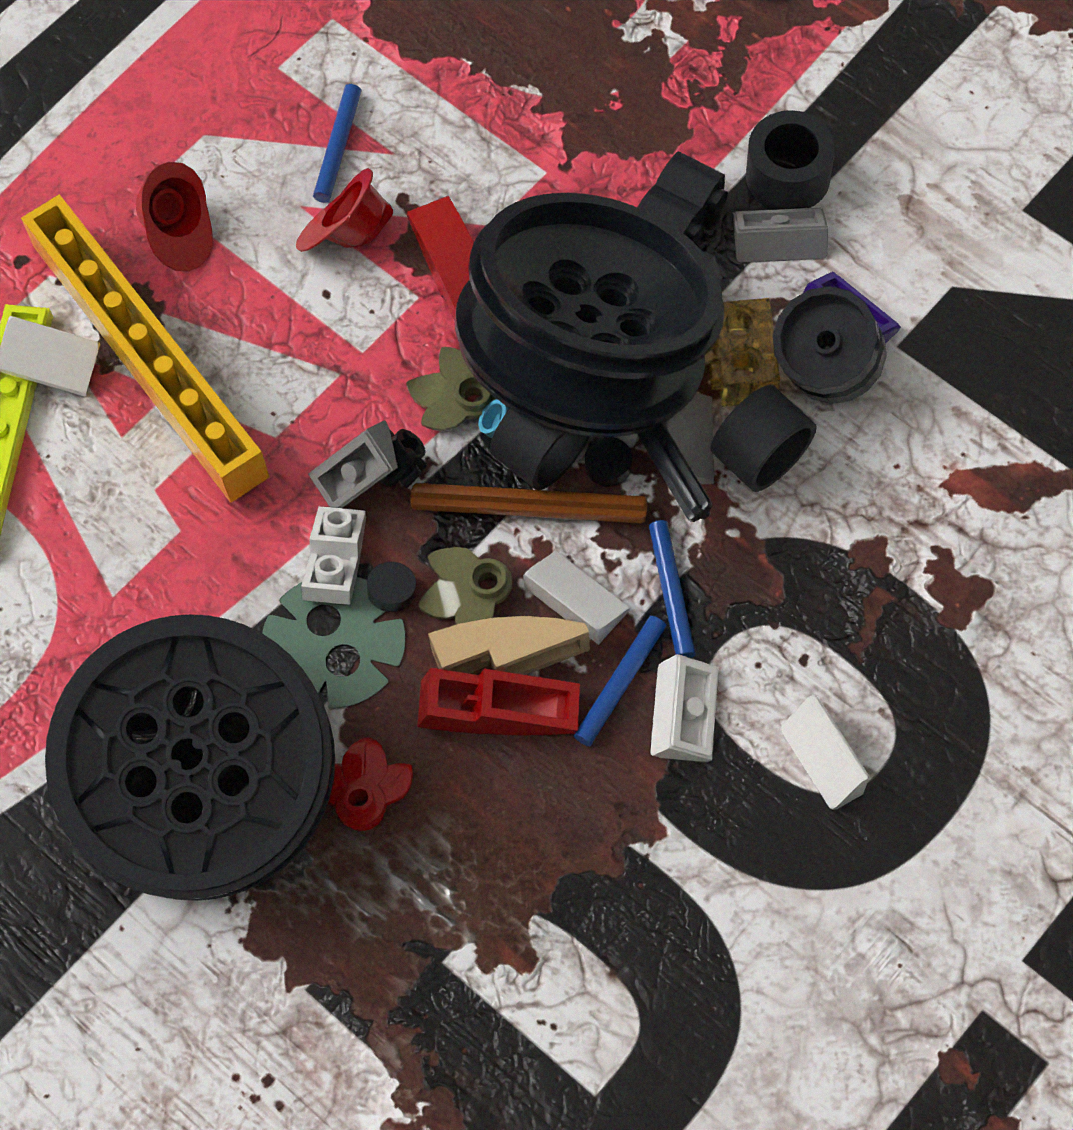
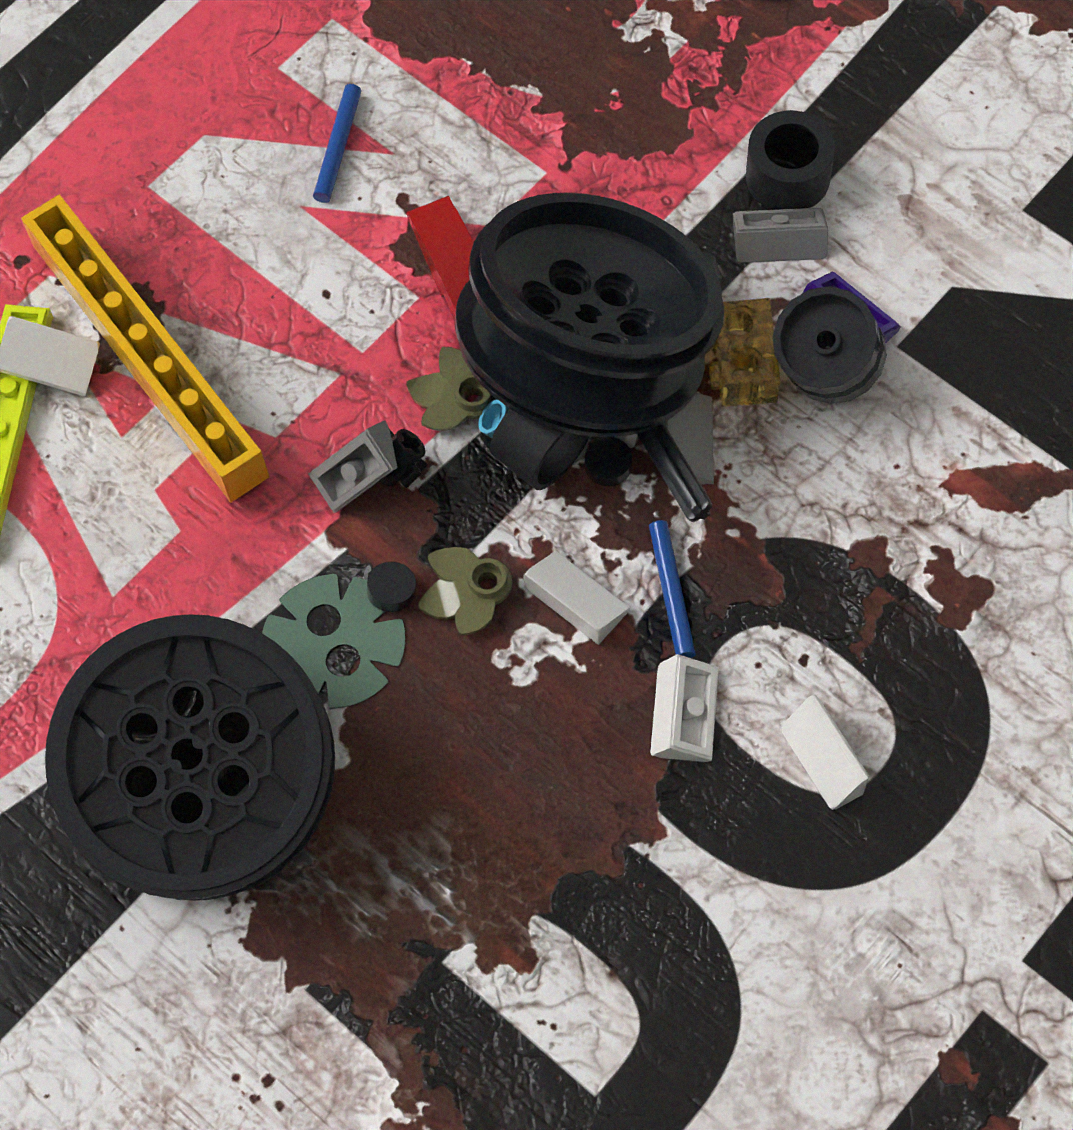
(175, 216): red piece -> none
(334, 555): white slope -> none
(350, 218): red piece -> none
(370, 778): red plate -> none
(497, 703): red slope -> none
(508, 644): tan slope -> none
(529, 503): dark orange axle -> none
(619, 681): blue bar -> none
(686, 195): black brick -> none
(763, 438): black piece -> none

